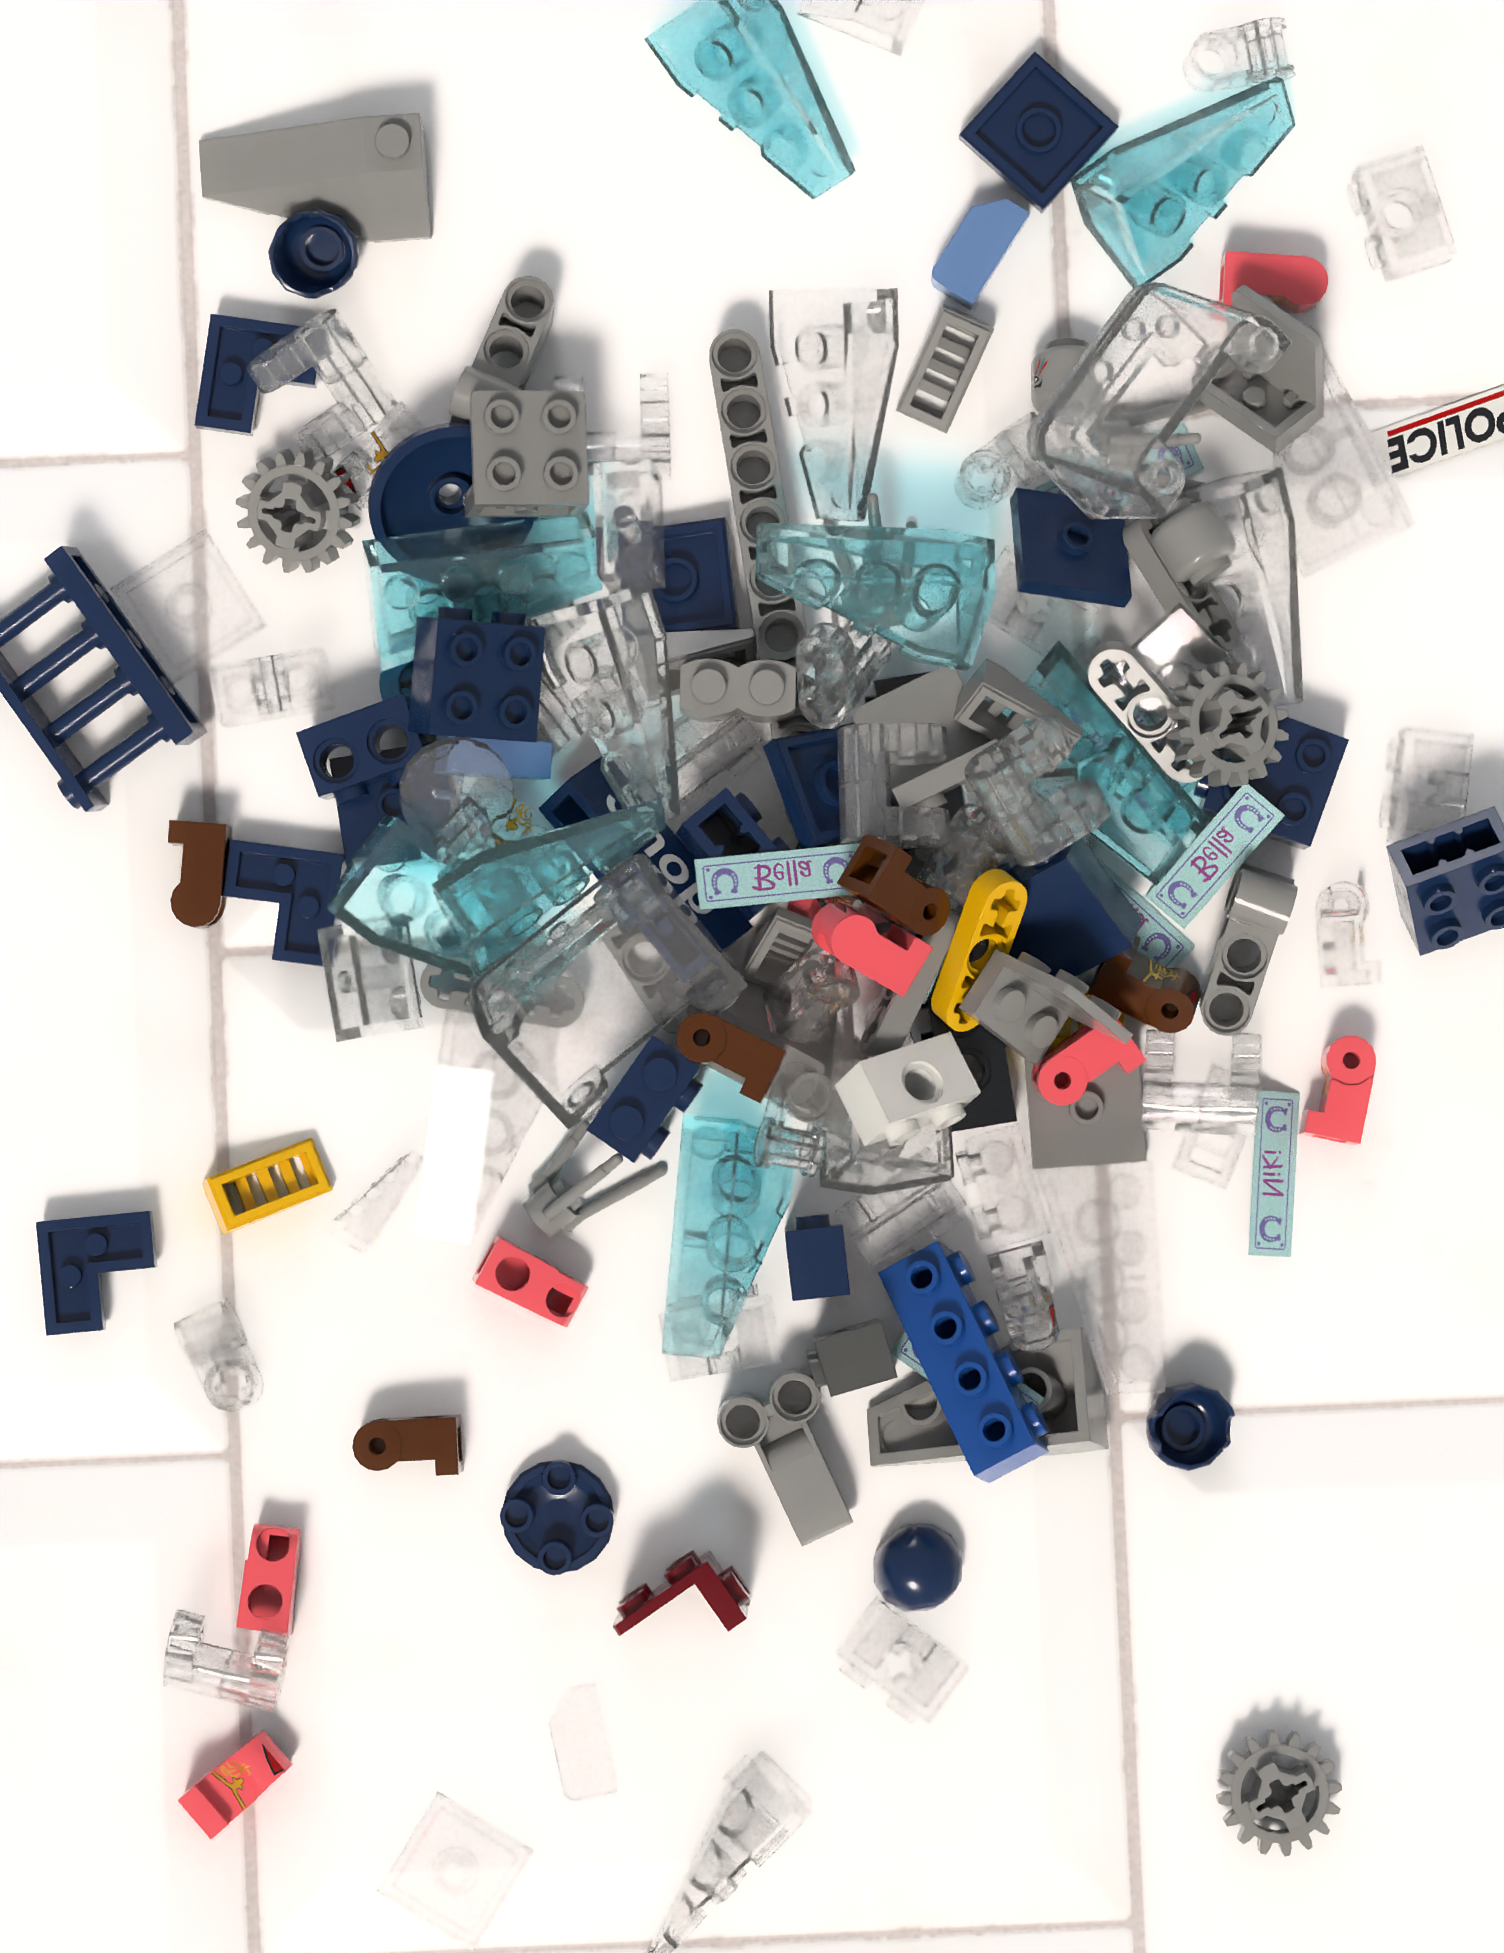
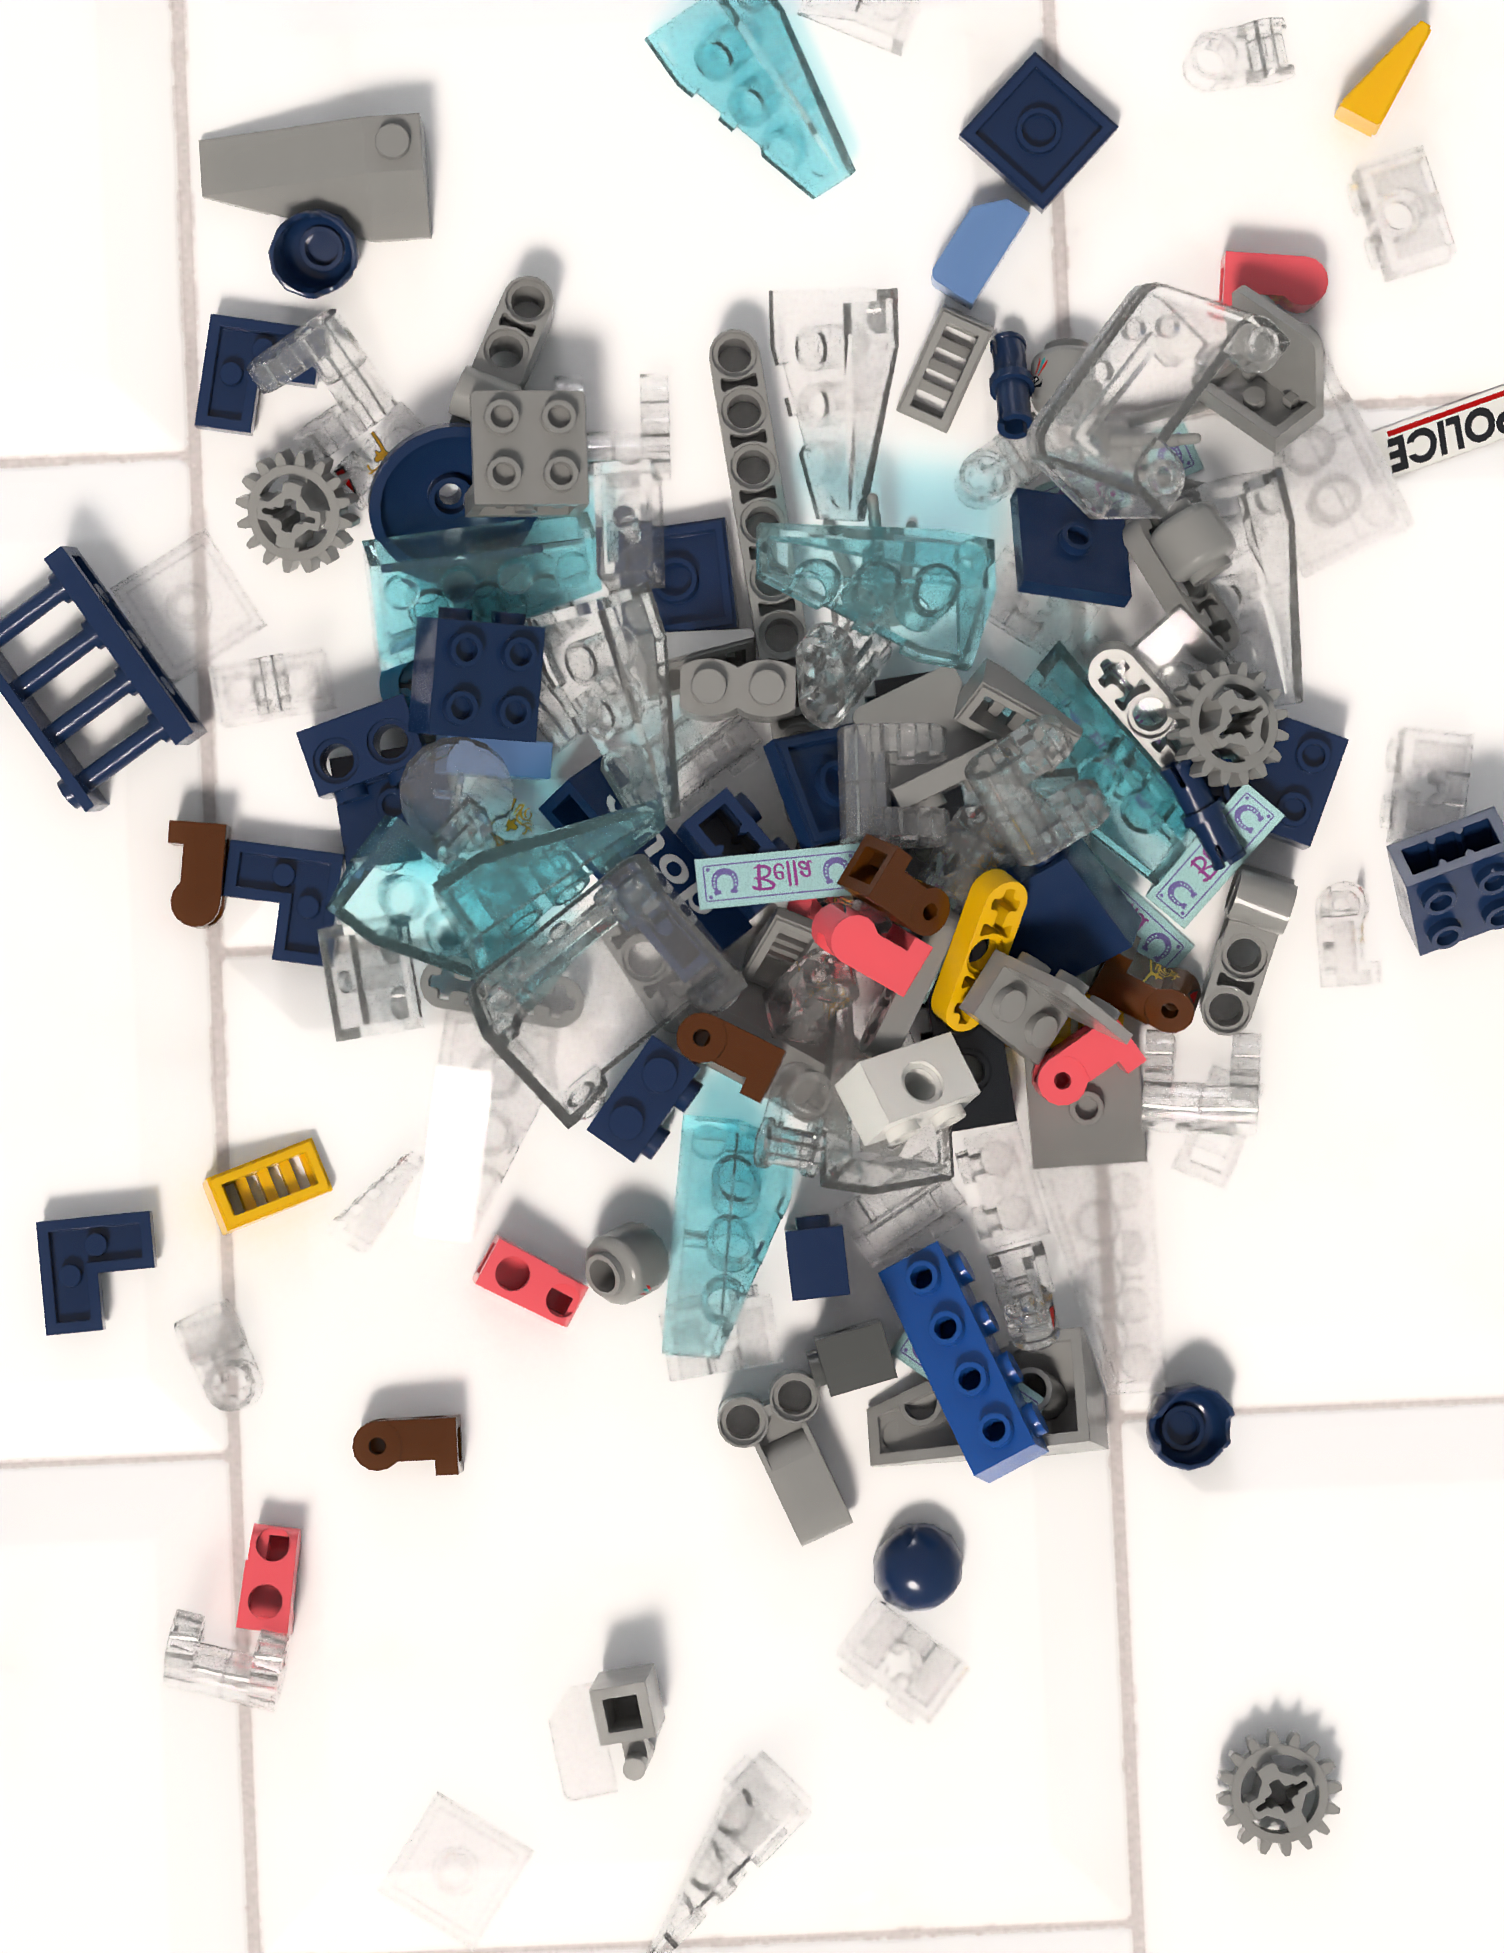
(235, 1784): coral leg -> none
(557, 1204): light grey plant -> none
(557, 1516): dark blue dish -> none
(626, 1263): none -> light grey head
(629, 1712): none -> light grey brick
(721, 1588): dark red bracket -> none
(1011, 384): none -> dark blue pin
(1163, 186): clear light blue wedge -> none
(1203, 814): none -> dark blue pin
(1274, 1175): clear light blue sticker -> none
(1346, 1093): coral leg -> none
(1372, 97): none -> yellow slope

